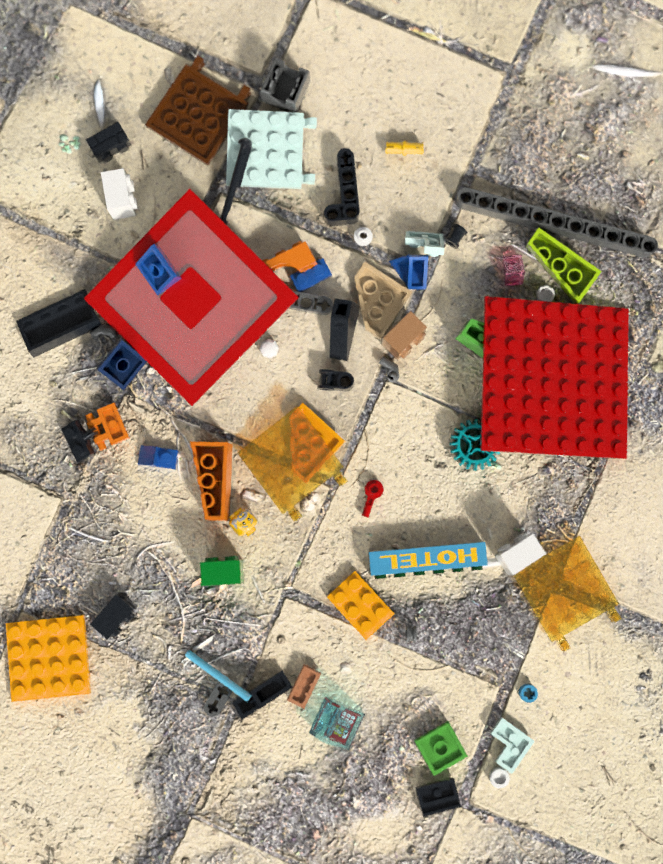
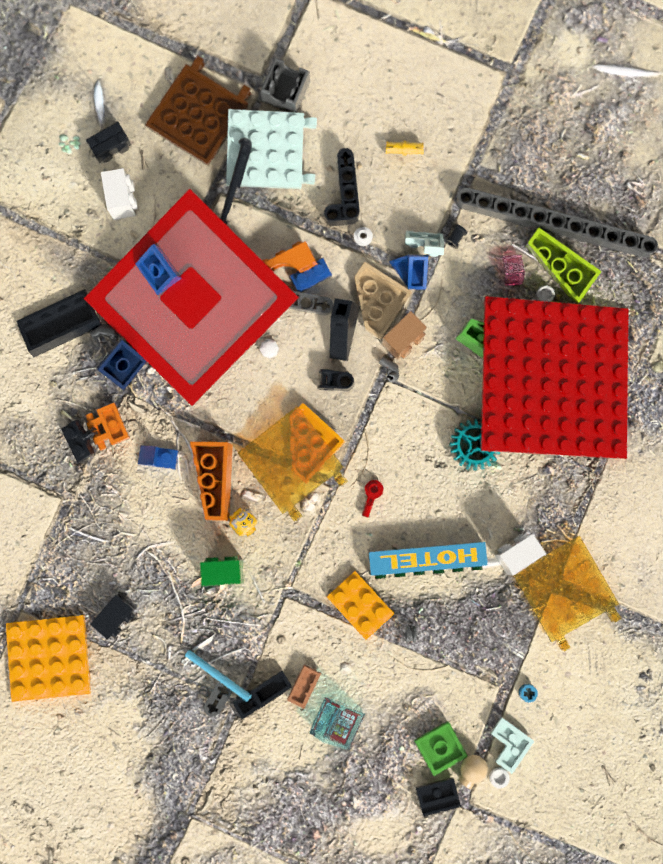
(473, 770): none -> tan piece

